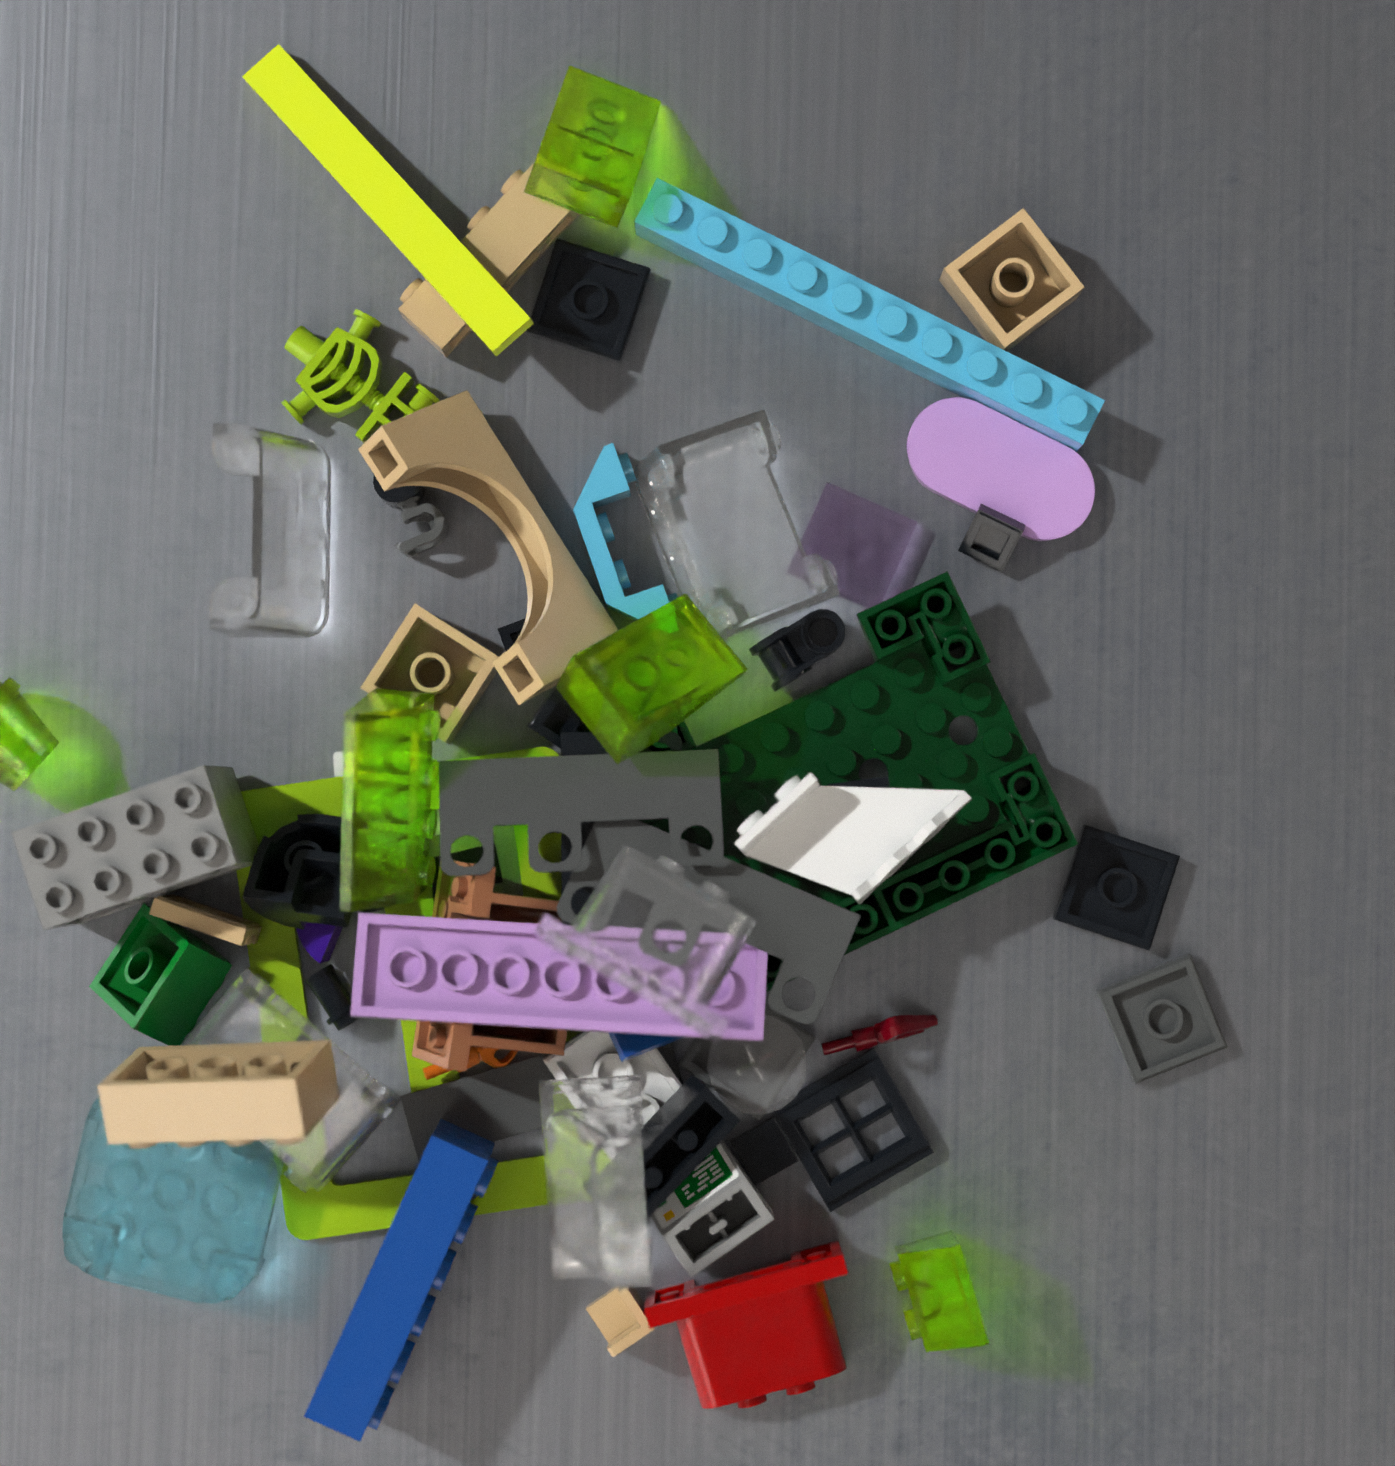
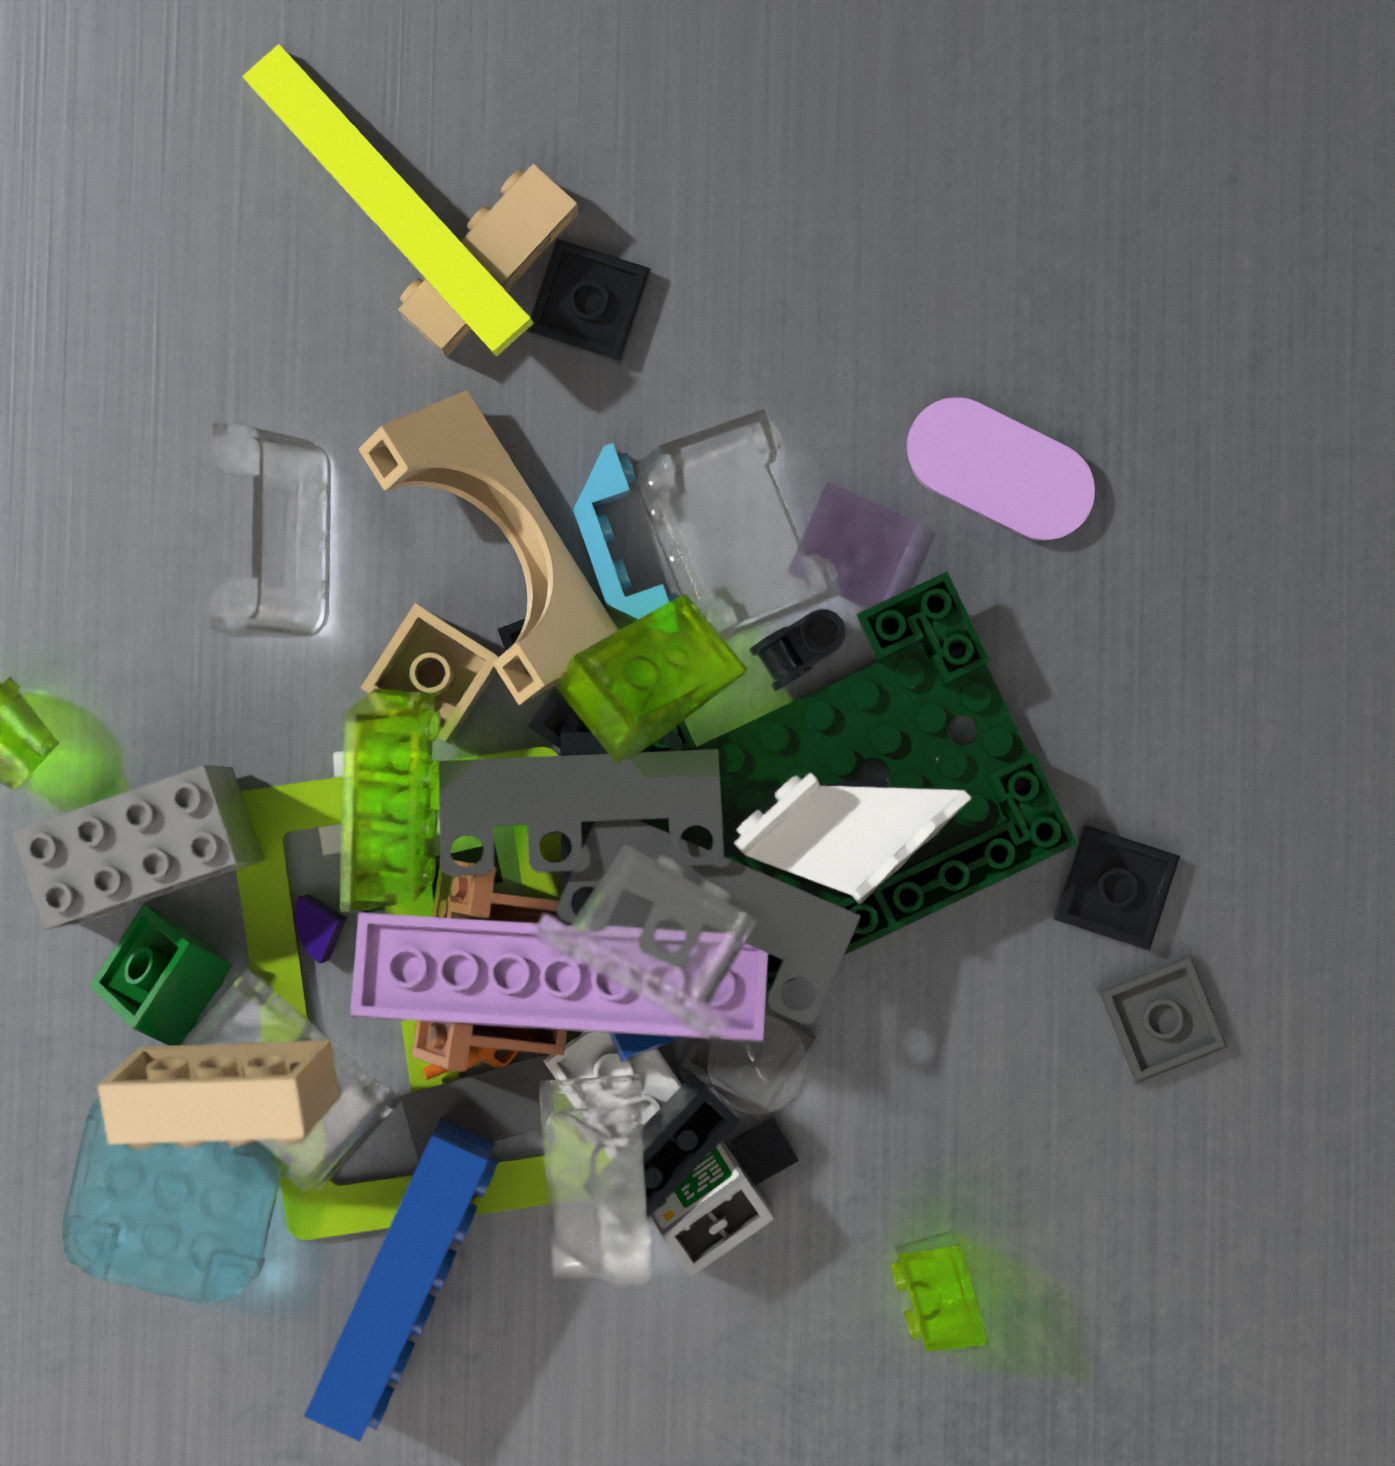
(205, 919): tan tile -> none
(299, 874): black brick -> none
(323, 368): lime piece -> none
(332, 996): black pin -> none
(408, 500): dark grey leg -> none
(593, 147): clear neon green slope -> none
(620, 1318): tan panel -> none
(757, 1328): red windscreen -> none
(866, 315): medium azure brick -> none
(875, 1167): black piece -> none
(884, 1032): dark red hand -> none
(991, 537): black tile -> none
(1011, 282): tan brick -> none

